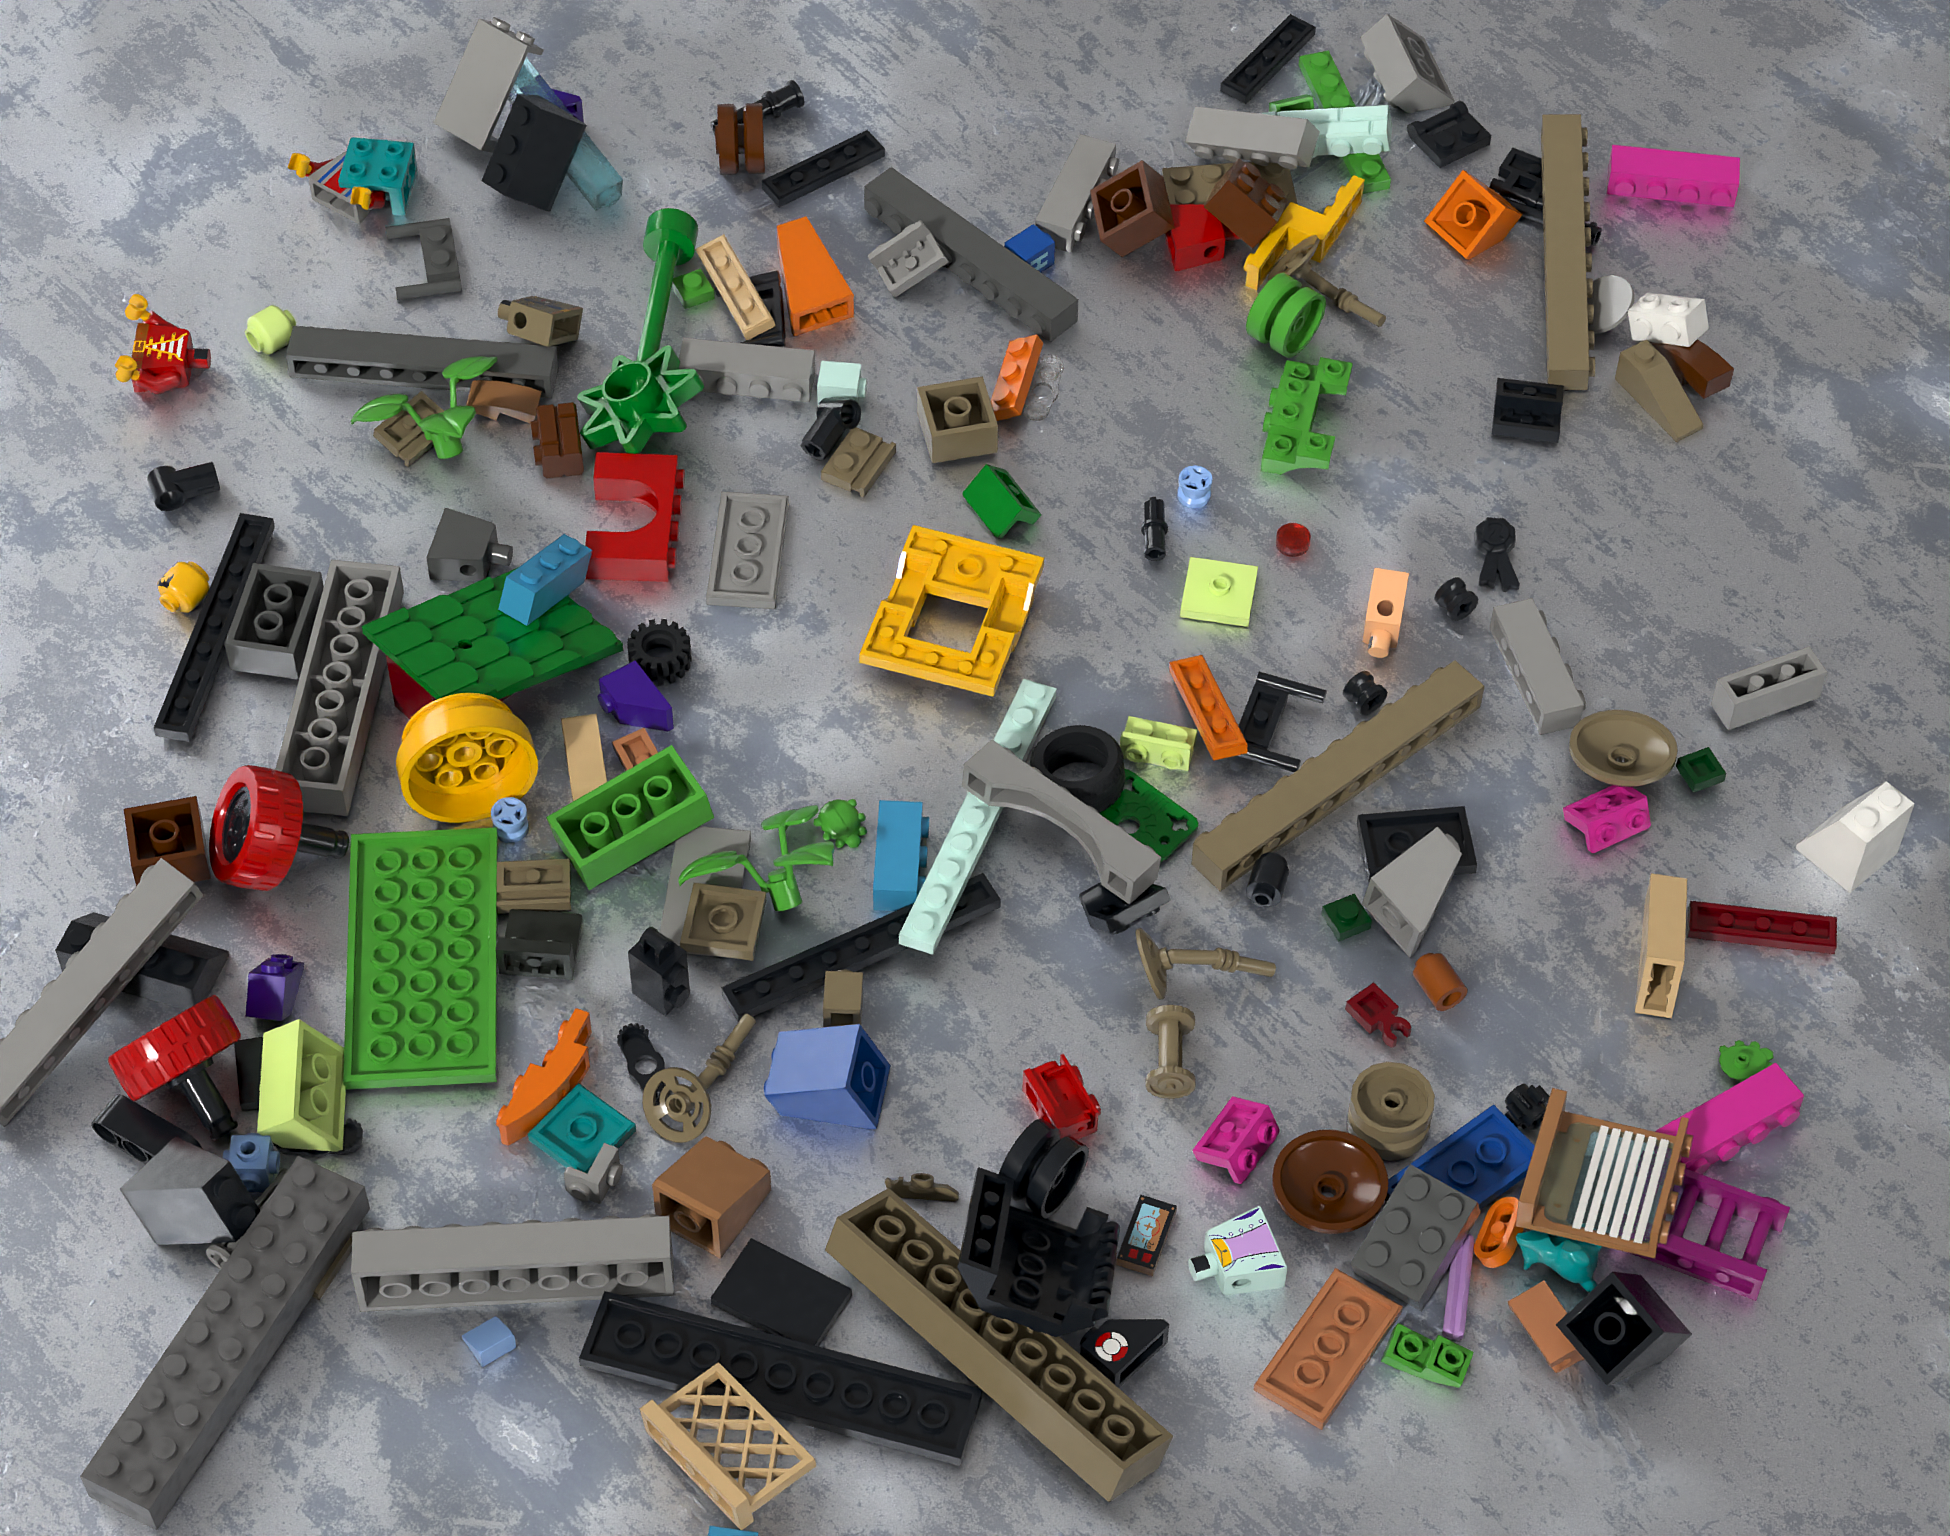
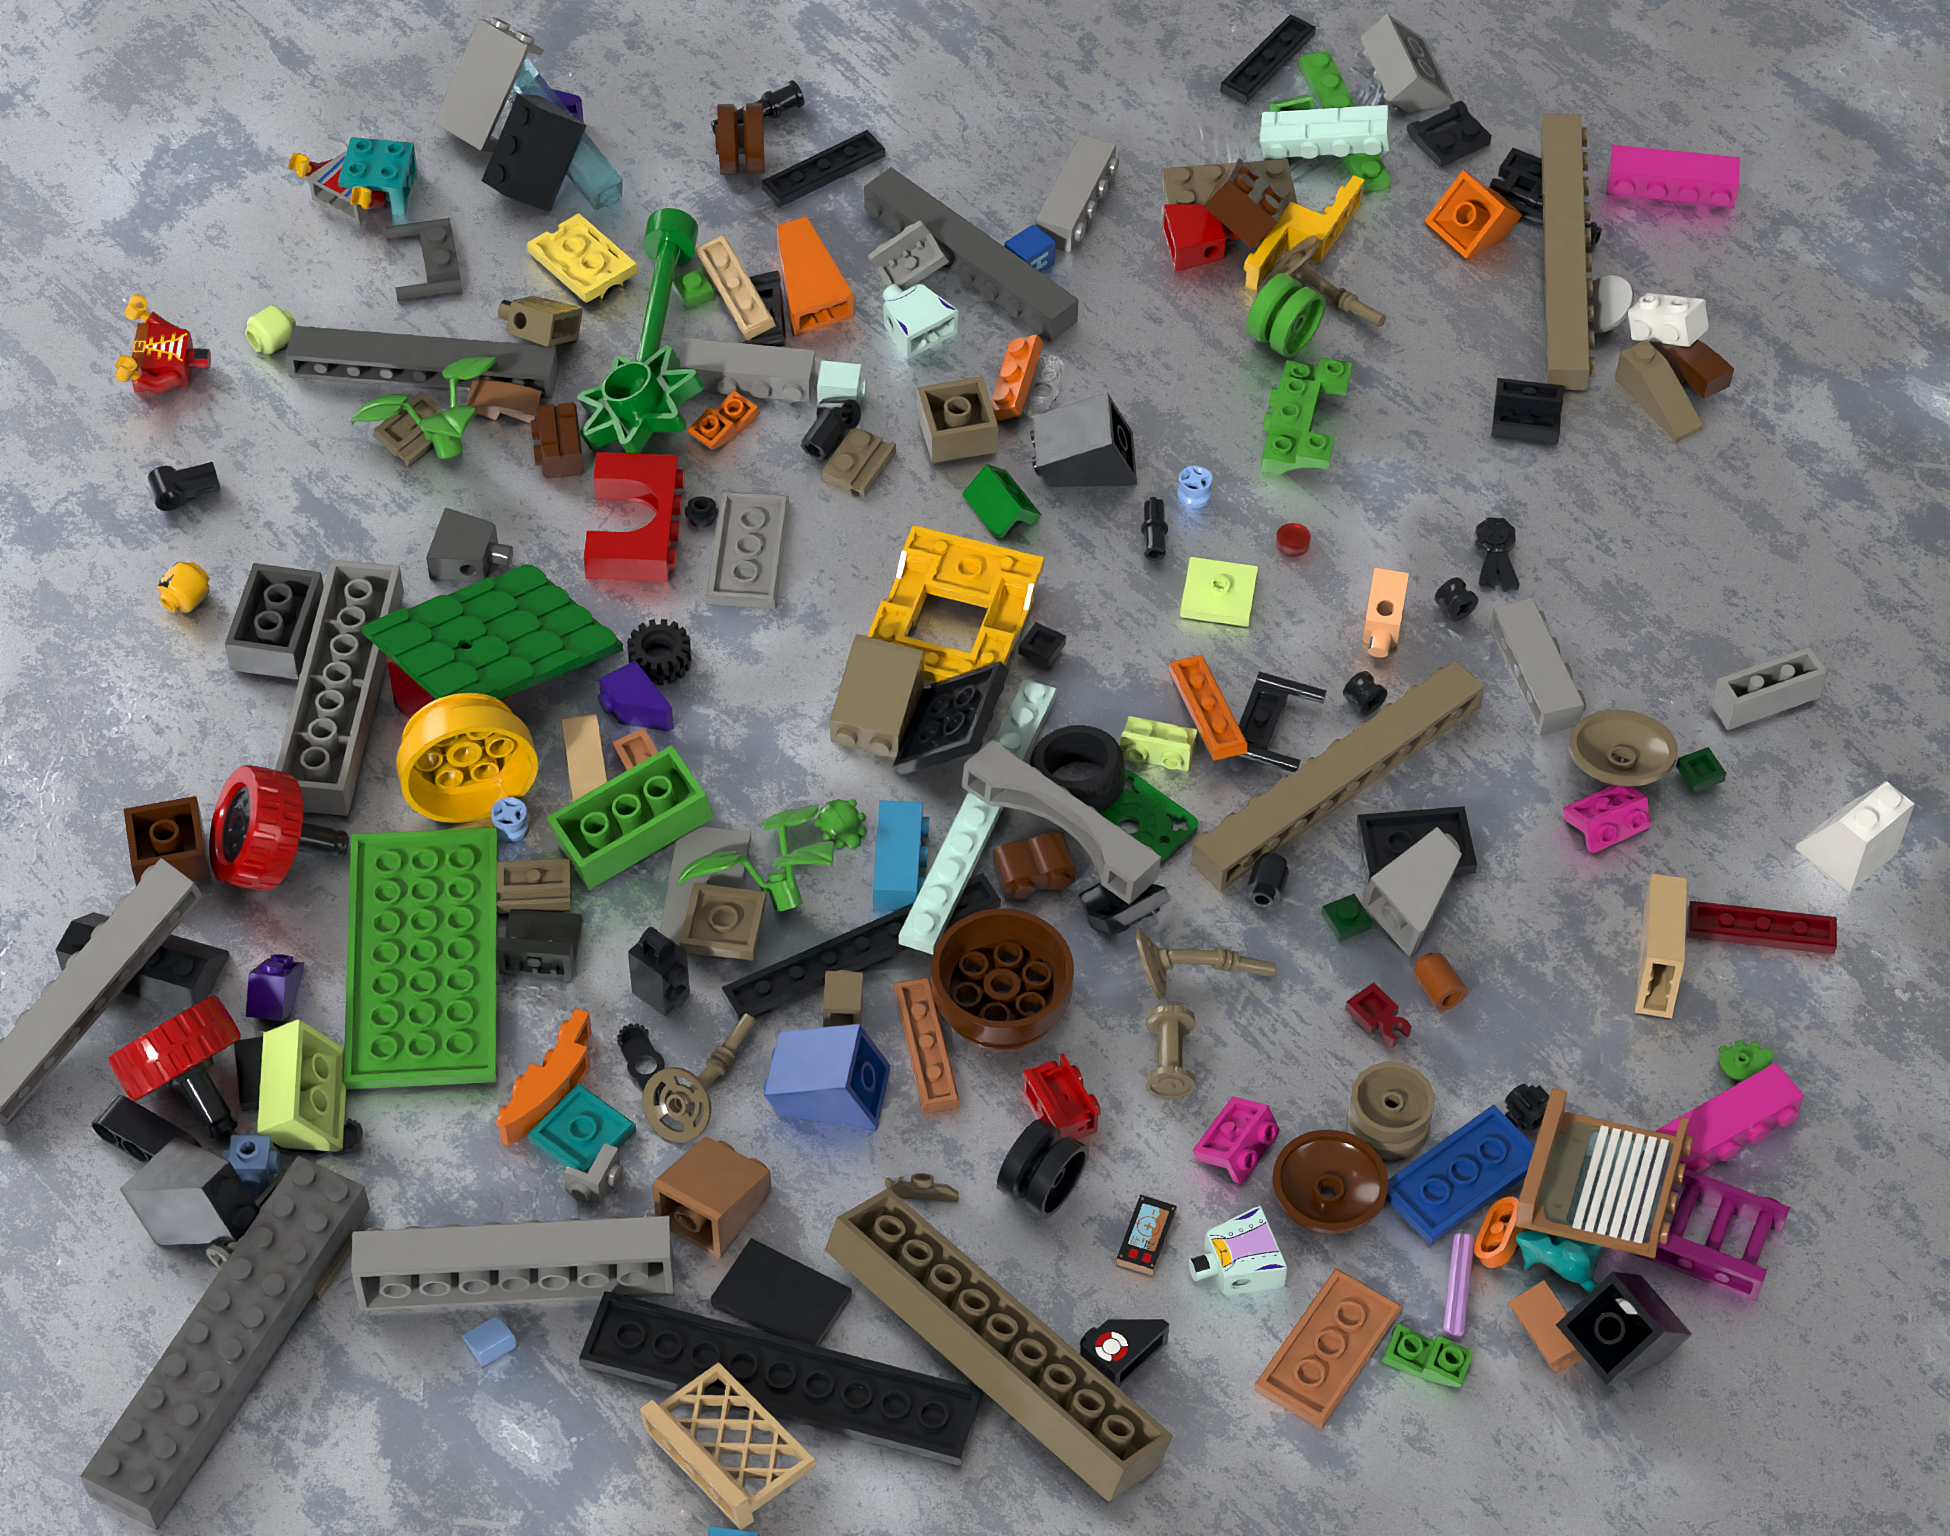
(207, 641): black plate -> none
(545, 579): dark azure brick -> none
(582, 258): none -> light yellow piece
(701, 511): none -> black plate
(725, 422): none -> orange slope
(877, 695): none -> dark tan slope
(917, 318): none -> light aqua torso
(926, 1046): none -> nougat tile
(951, 718): none -> black plate
(982, 945): none -> reddish brown wheel
(1033, 1266): black slope -> none
(1034, 865): none -> reddish brown brick
(1042, 644): none -> black plate
(1084, 445): none -> black slope
(1132, 208): reddish brown brick -> none
(1252, 137): light grey brick -> none
(1415, 1237): dark grey brick -> none

